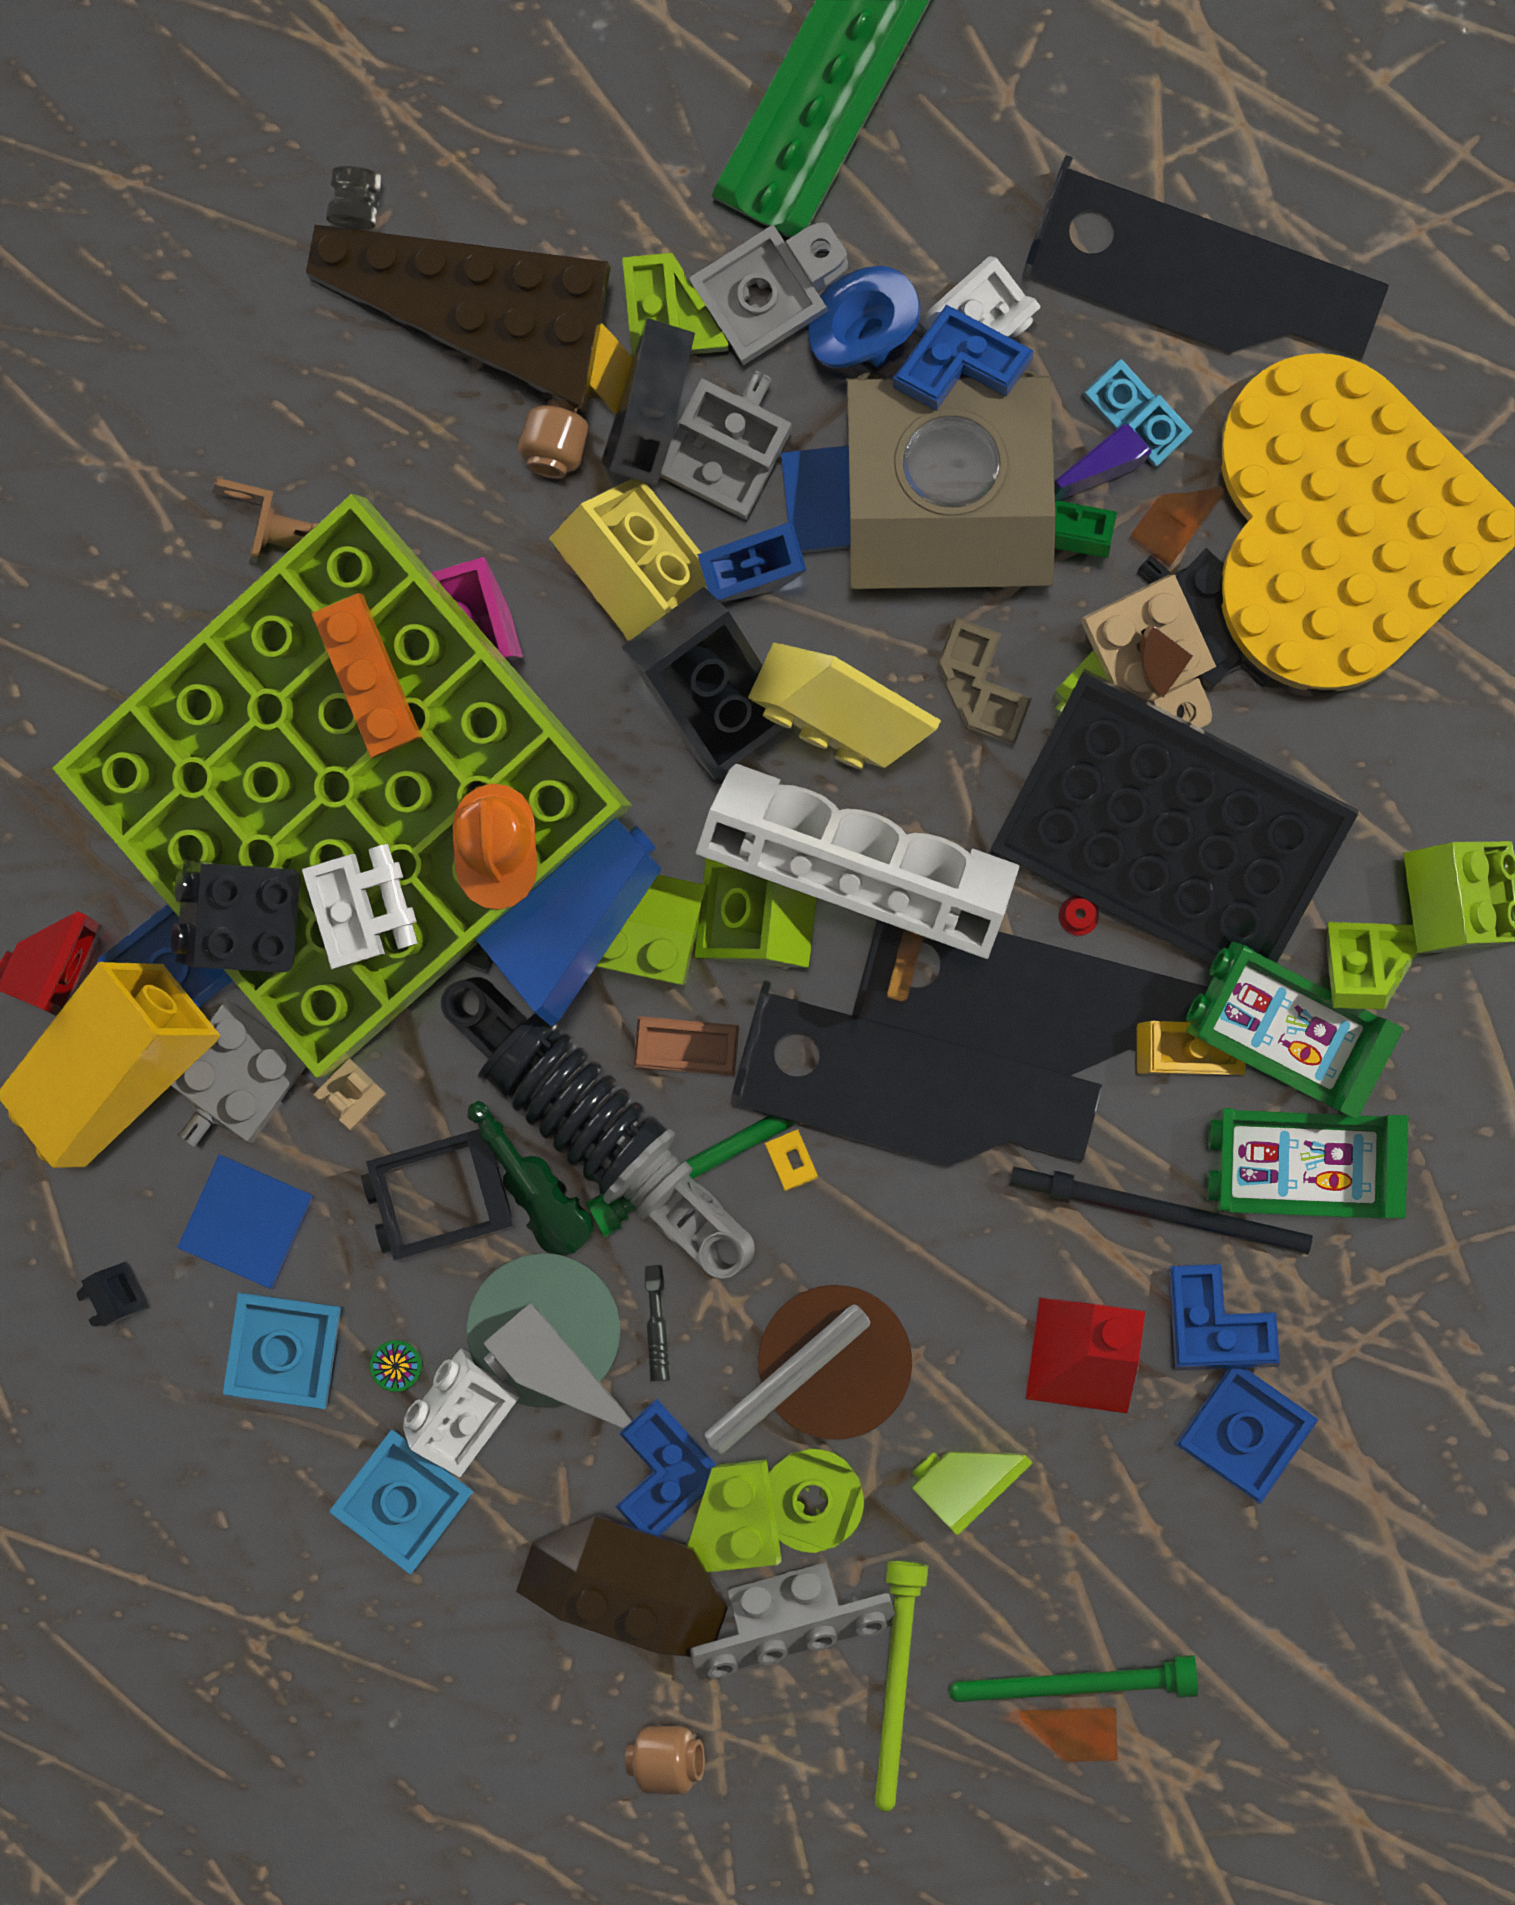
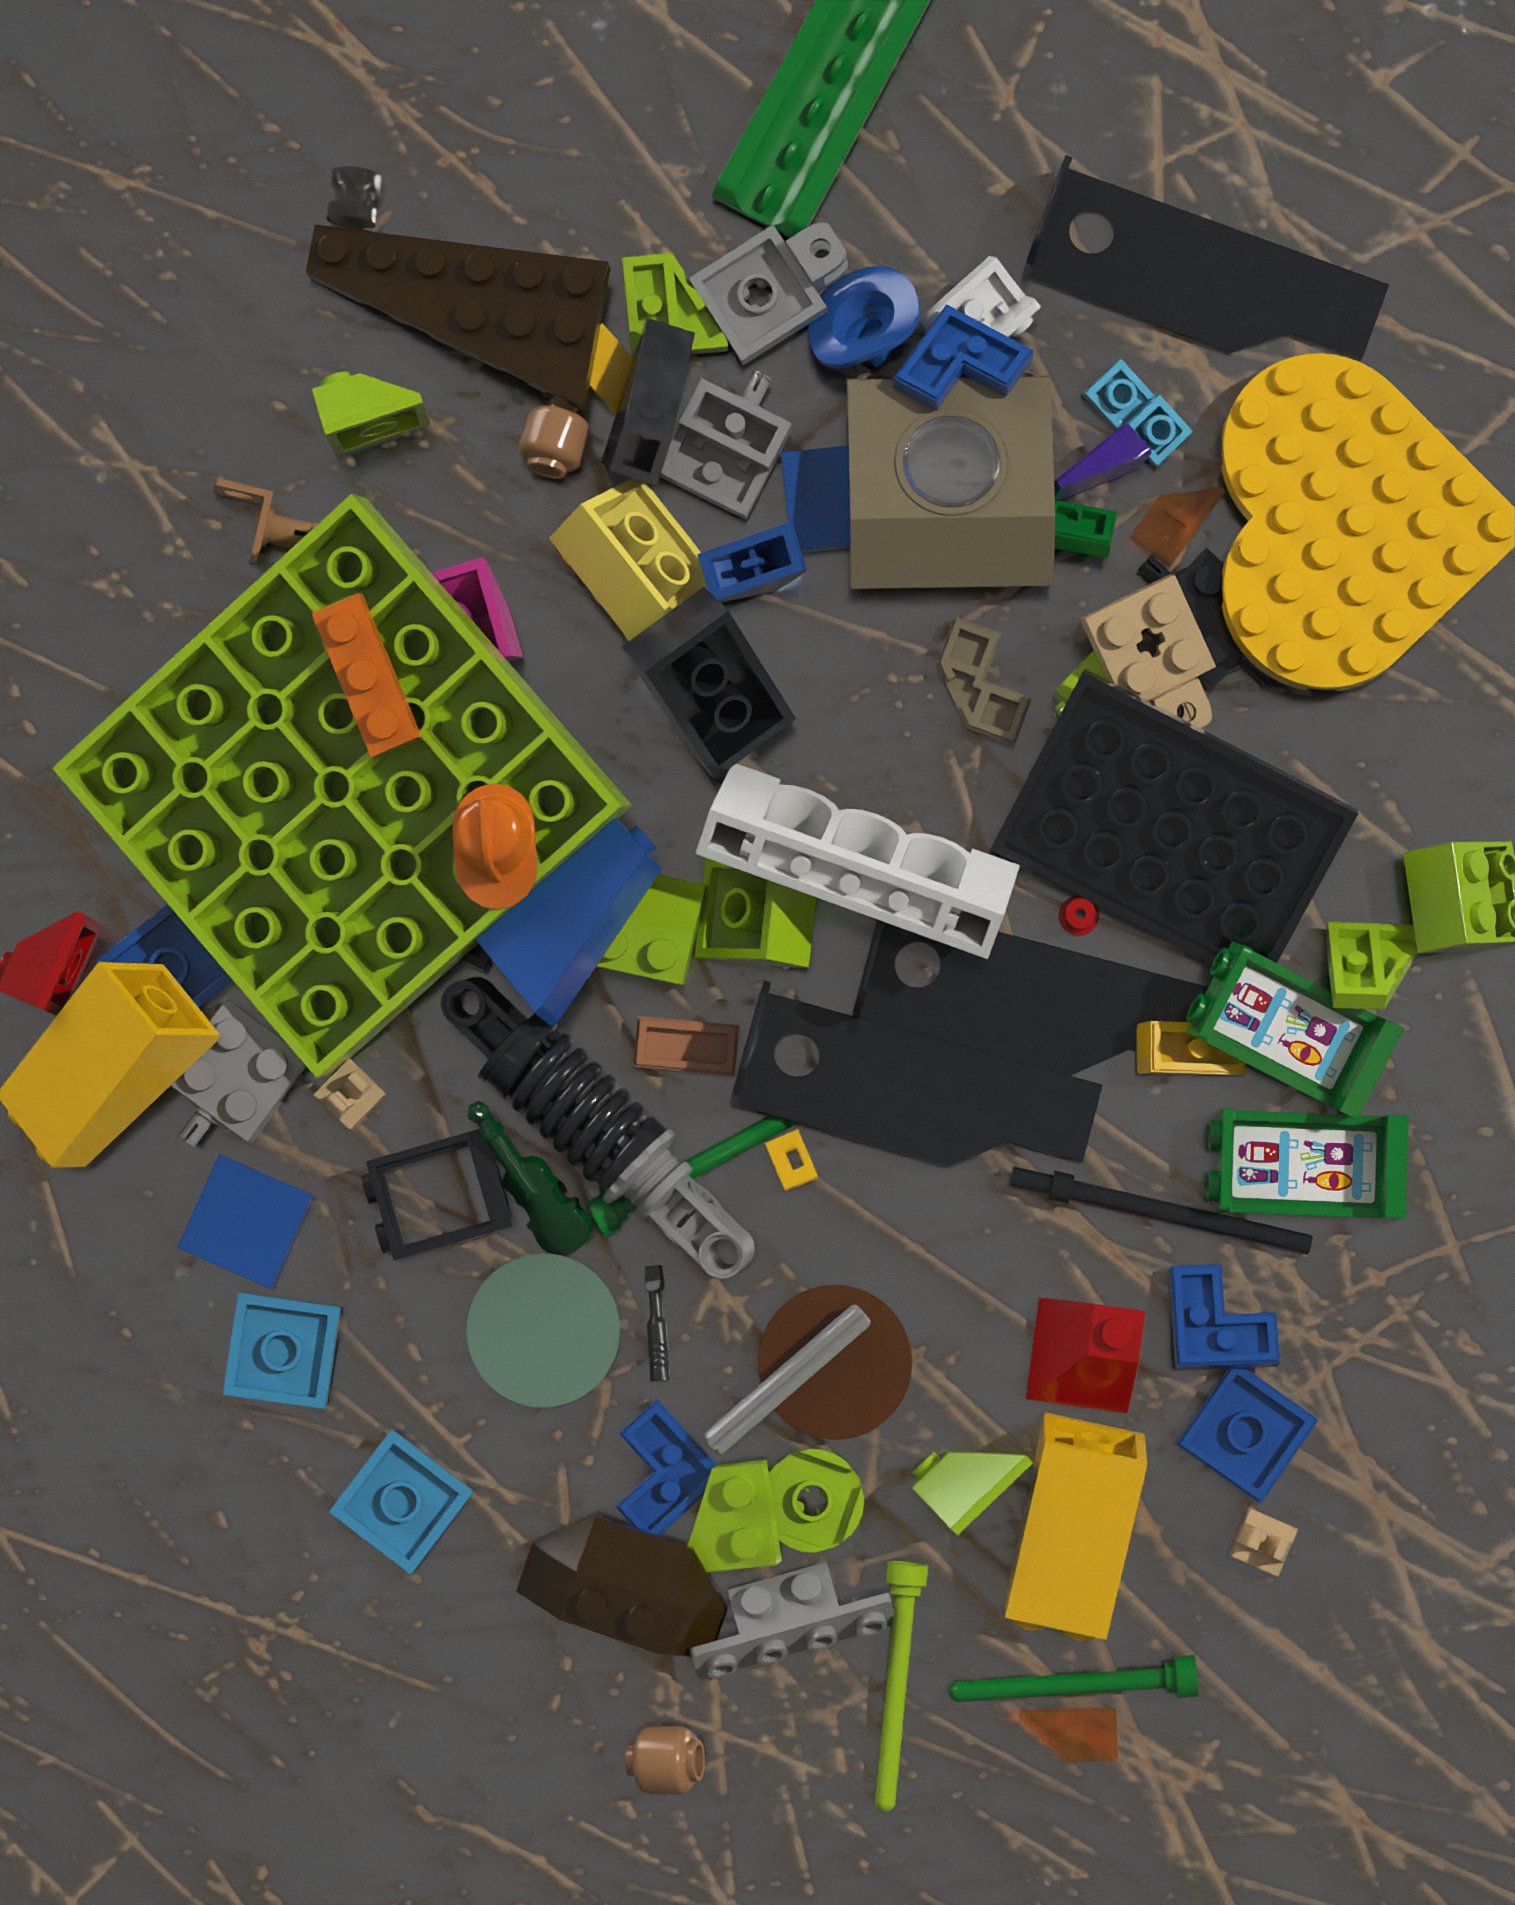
(112, 1295): black tile -> none
(236, 917): black bracket -> none
(345, 911): white plate -> none
(365, 410): none -> lime slope
(396, 1366): tile -> none
(457, 1413): white bracket -> none
(544, 1362): light grey slope -> none
(838, 707): light yellow slope -> none
(904, 966): clear orange tile -> none
(1076, 1527): none -> yellow slope
(1161, 660): reddish brown tile -> none
(1263, 1542): none -> tan tile

